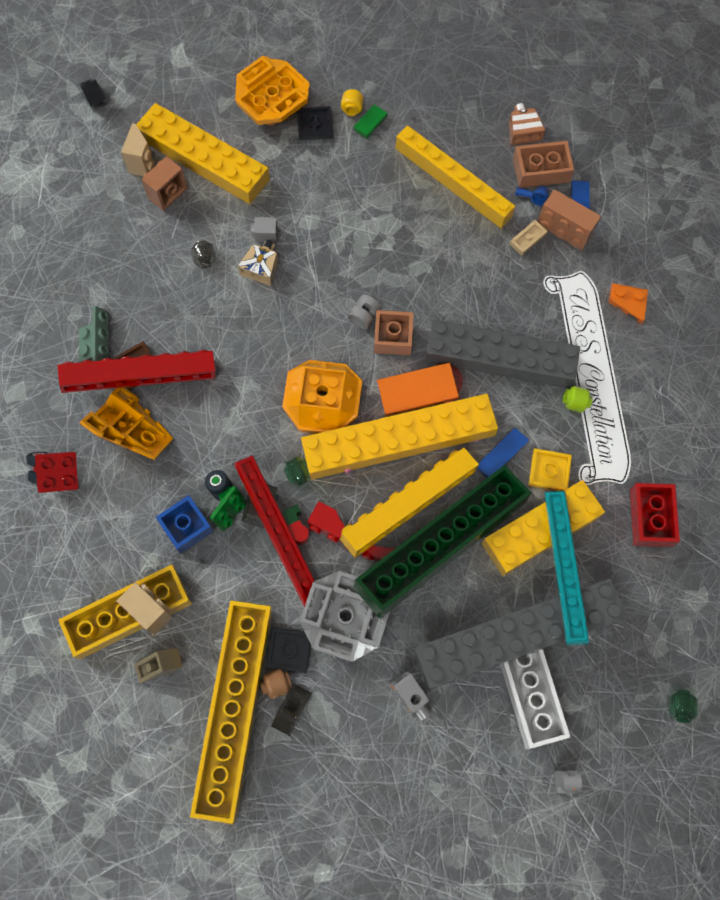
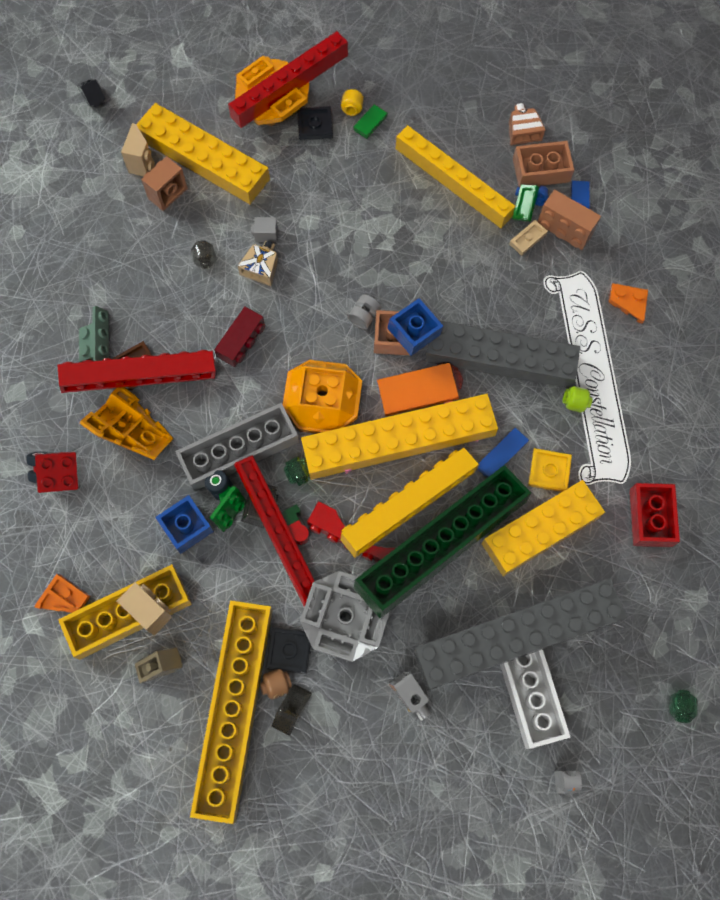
(62, 596): none -> orange wing
(240, 337): none -> dark red brick
(256, 436): none -> light grey brick
(291, 76): none -> red brick
(415, 326): none -> blue brick
(525, 203): none -> tile
(566, 569): teal tile -> none

